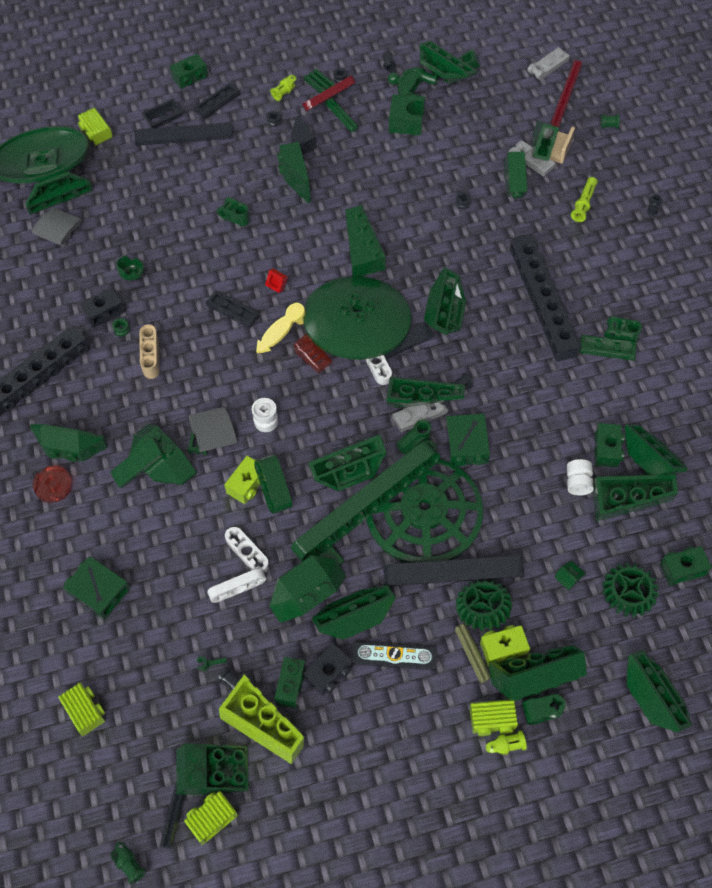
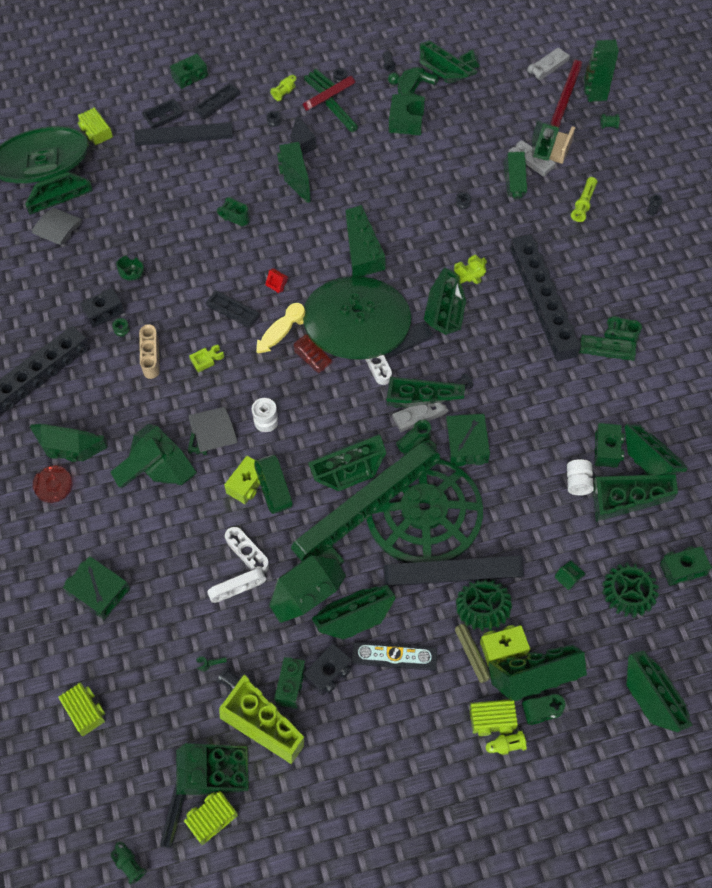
(204, 359): none -> lime plate
(473, 271): none -> lime hips
(600, 70): none -> dark green wedge

